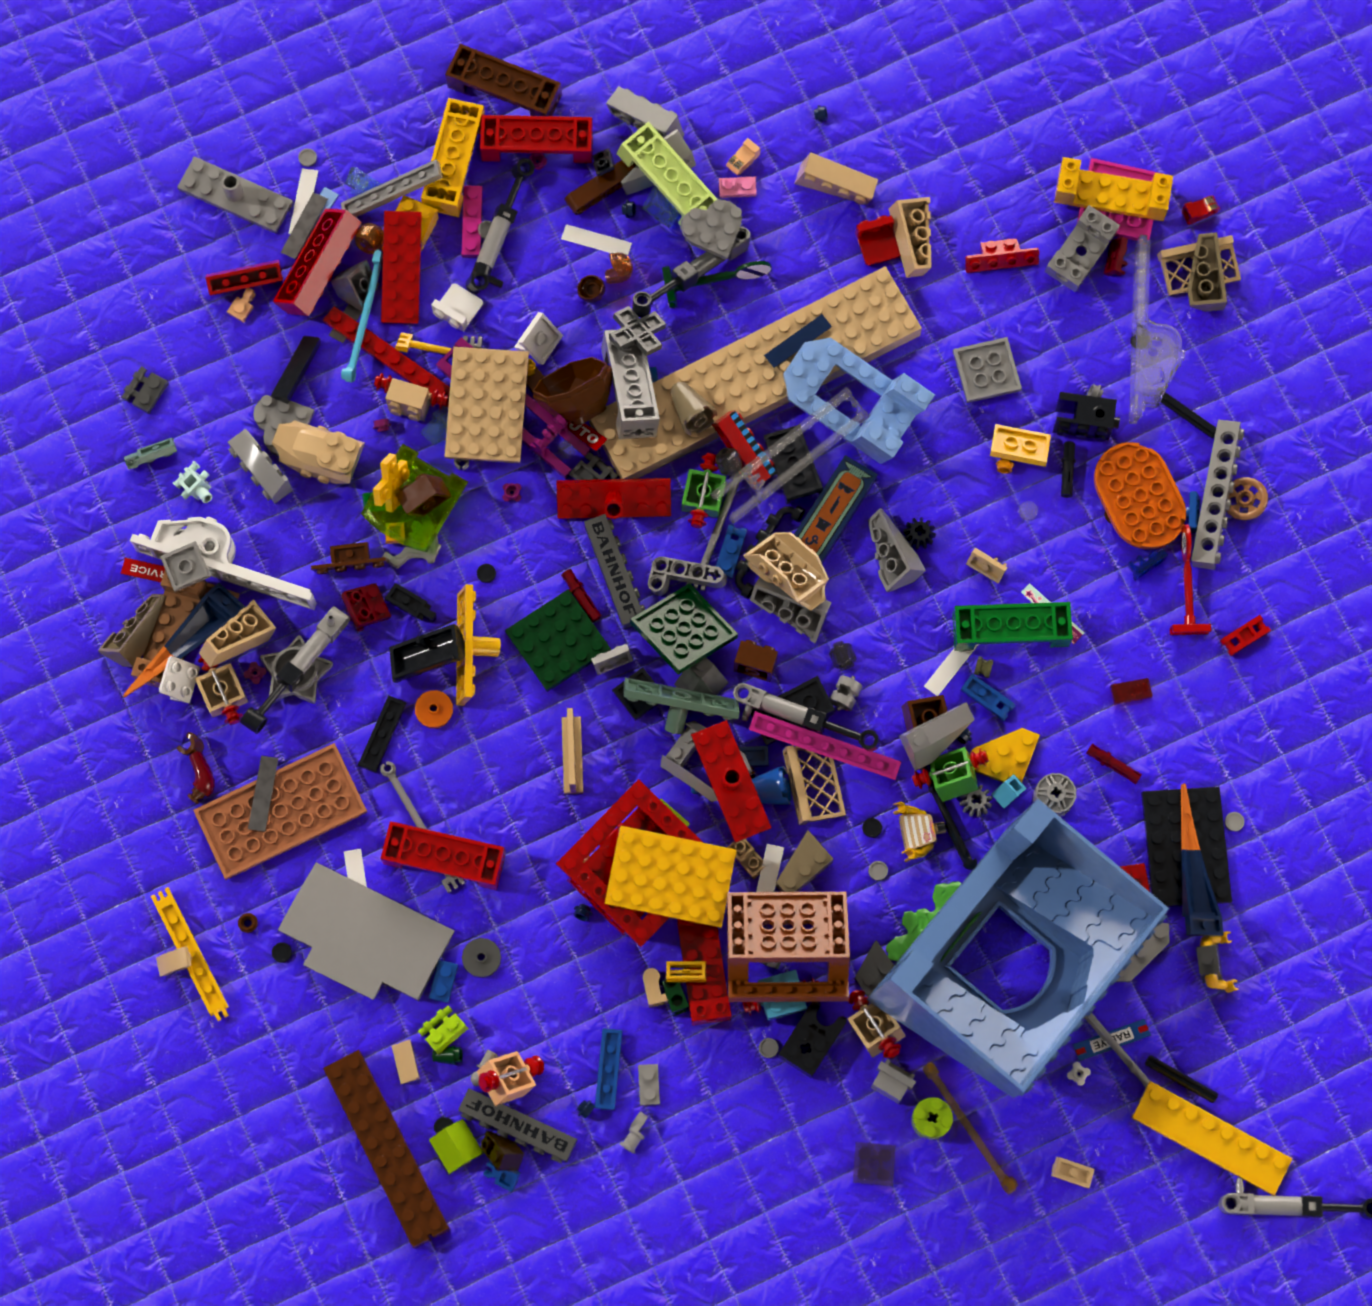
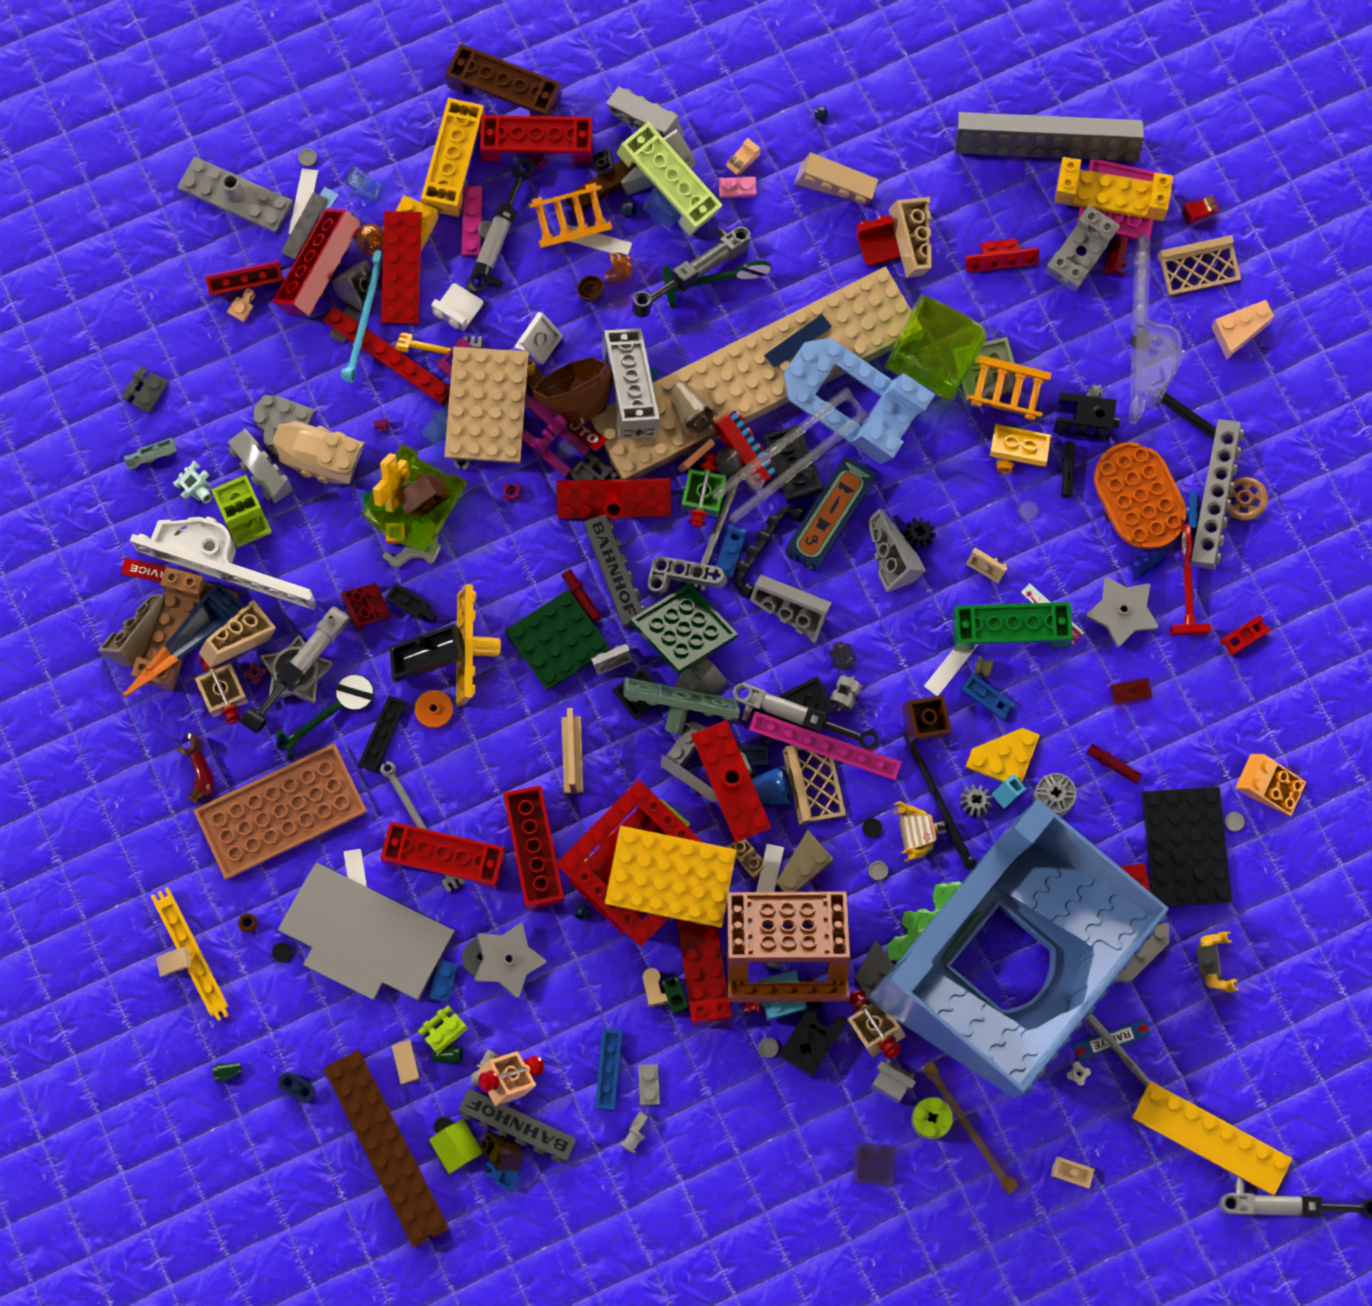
(179, 679): white bracket -> none
(185, 566): light grey plate -> none
(225, 1071): none -> dark green cone
(241, 511): none -> lime bracket
(263, 793): flat silver sticker -> none
(296, 369): black slope -> none
(297, 1087): none -> dark blue plate
(350, 556): reddish brown bracket -> none
(352, 694): none -> piece
(393, 189): light grey plate -> none
(408, 398): tan brick -> none
(486, 573): black piece -> none
(495, 967): none -> light grey plate
(533, 847): none -> red brick
(565, 233): none -> light orange fence
(585, 1108): dark blue plate -> none
(637, 331): dark grey plate -> none
(685, 975): yellow tile -> none
(696, 456): none -> nougat tile
(713, 228): light grey plate -> none
(755, 660): reddish brown brick -> none
(791, 567): tan slope -> none
(932, 738): light grey wedge -> none
(936, 346): none -> clear neon green windscreen
(953, 773): bright green brick -> none
(965, 736): dark blue plate -> none
(1021, 373): none -> light orange fence
(1049, 136): none -> dark grey piece
(1120, 623): none -> light grey plate
(1181, 1079): black axle -> none
(1198, 899): dark blue plate -> none
(1206, 280): dark tan wedge -> none
(1240, 326): none -> light nougat wedge
(1270, 783): none -> light orange slope

